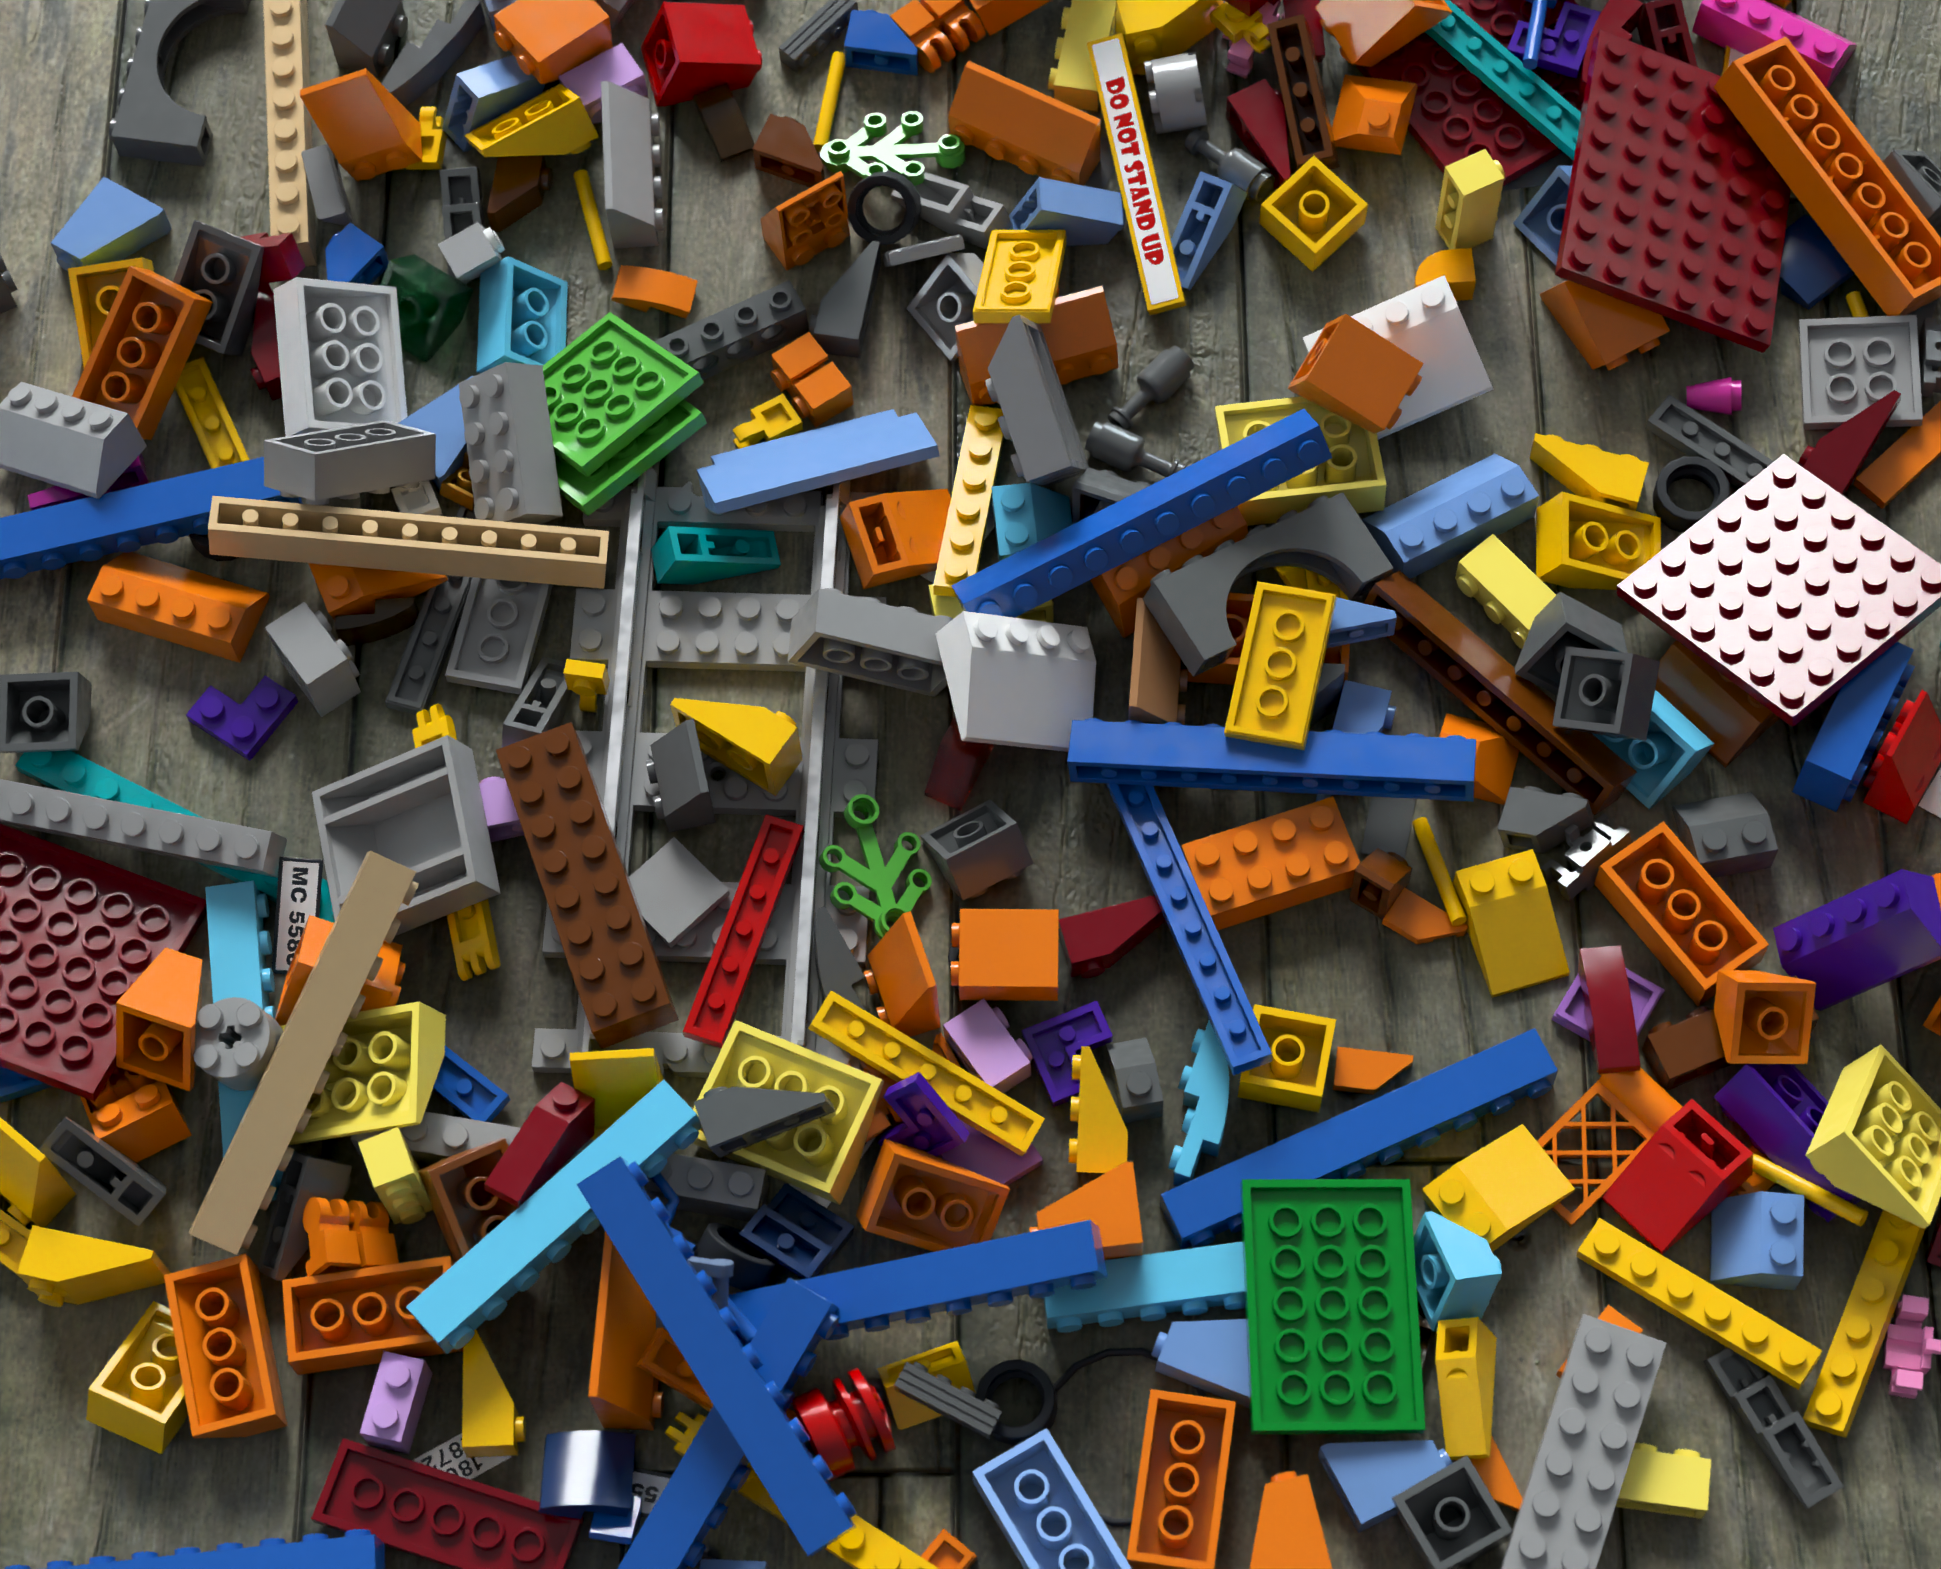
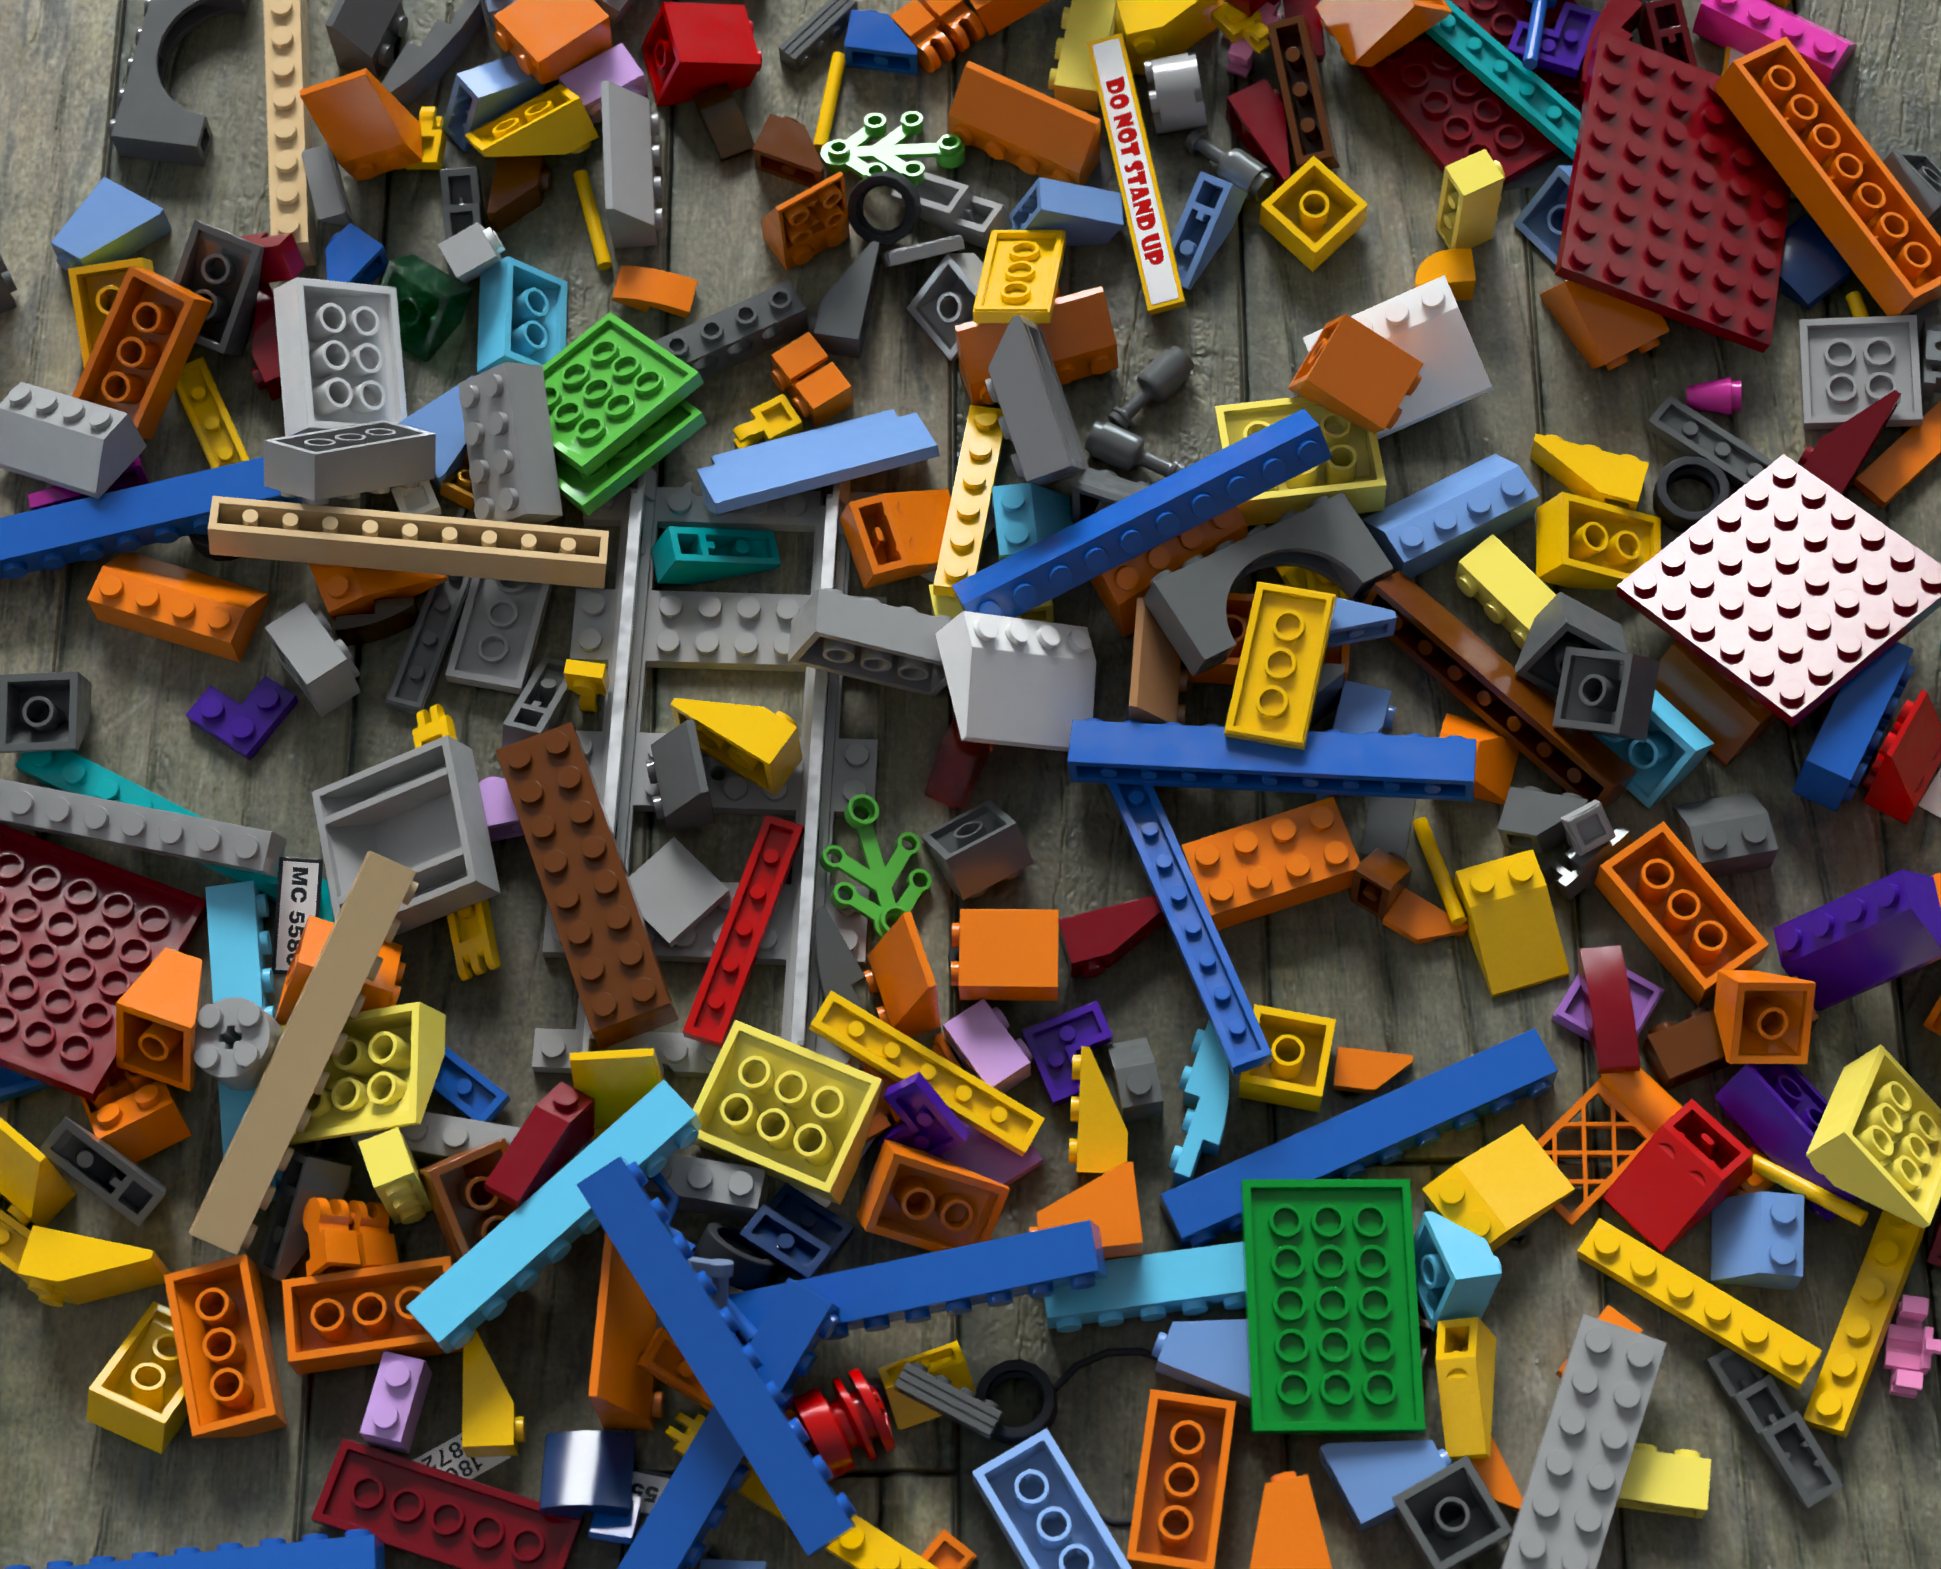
(745, 1116): dark grey slope -> none
(1373, 114): orange slope -> none
(1588, 827): none -> light grey tile

